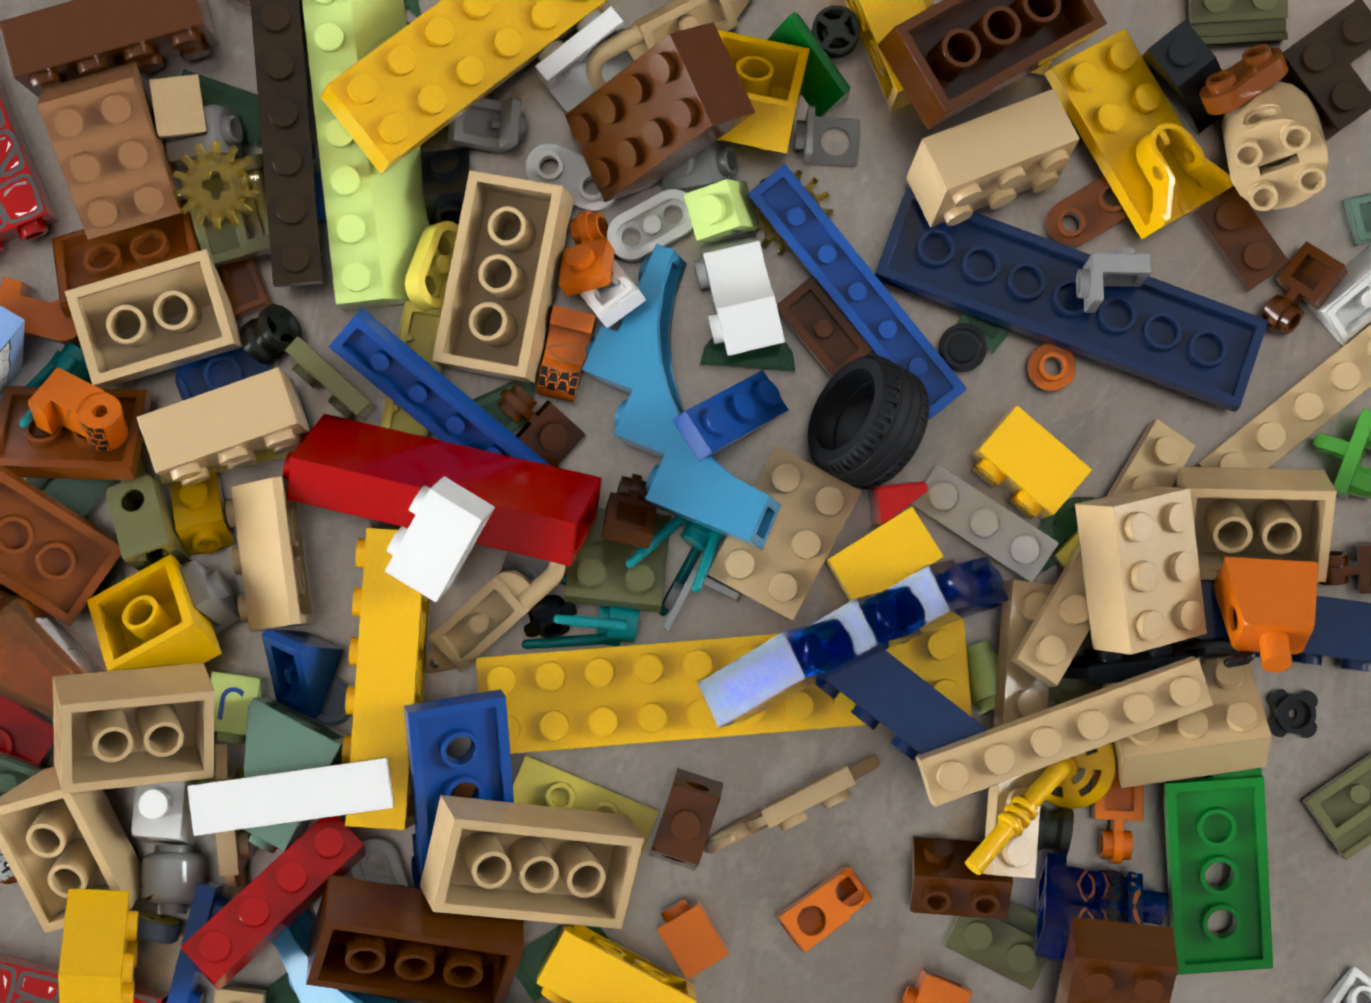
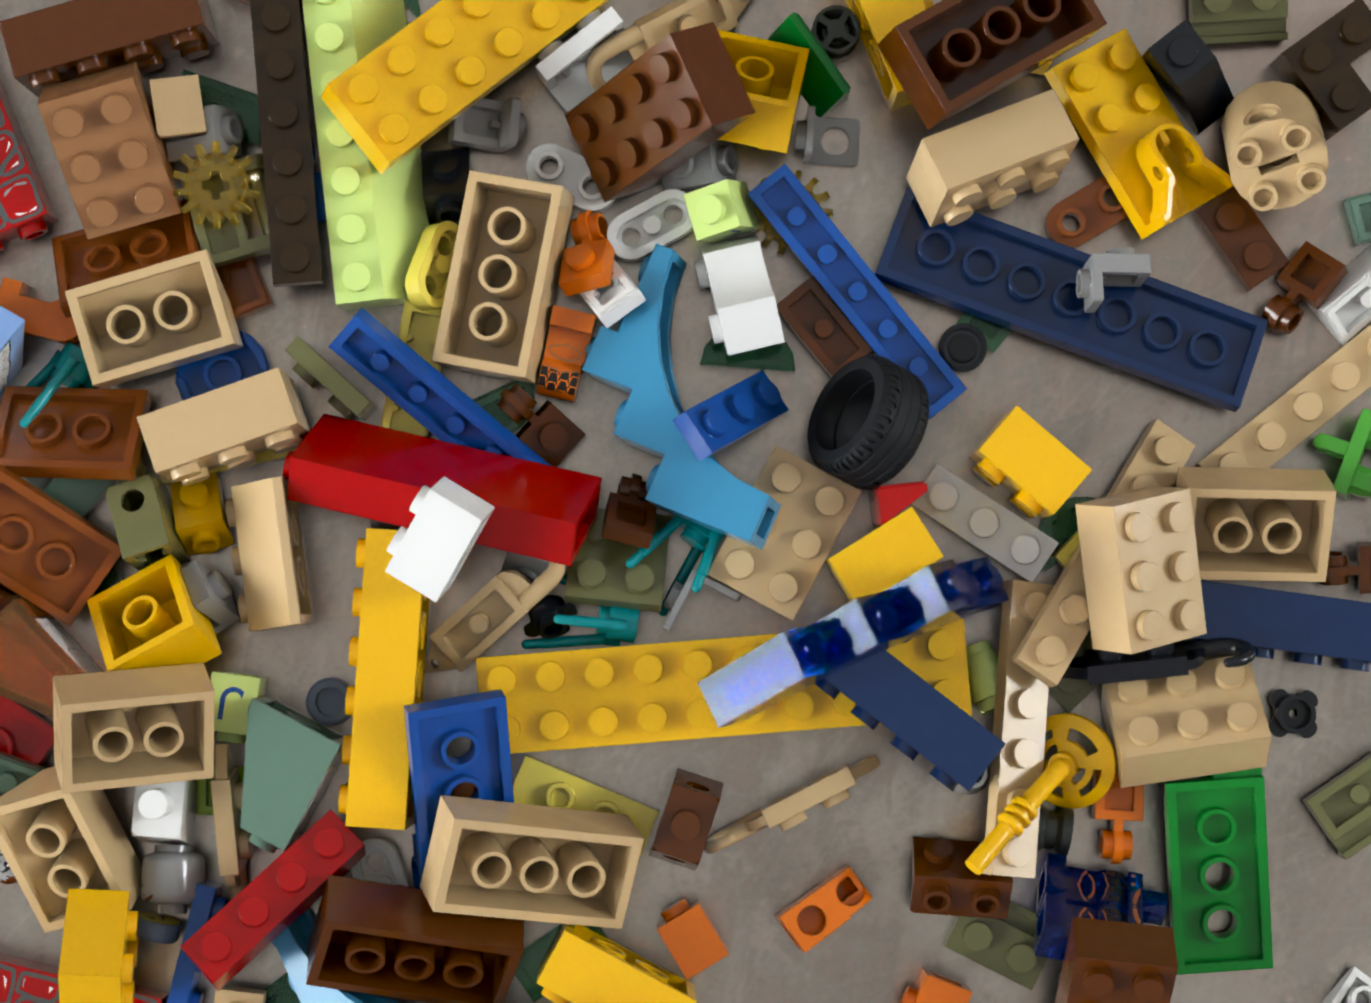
(81, 408): orange leg -> none
(269, 334): pearl dark grey wheel -> none
(290, 796): white tile -> none
(300, 668): blue slope -> none
(1039, 376): orange plate -> none
(1064, 731): tan plate -> none
(1244, 80): dark orange plate -> none
(1268, 606): orange torso -> none

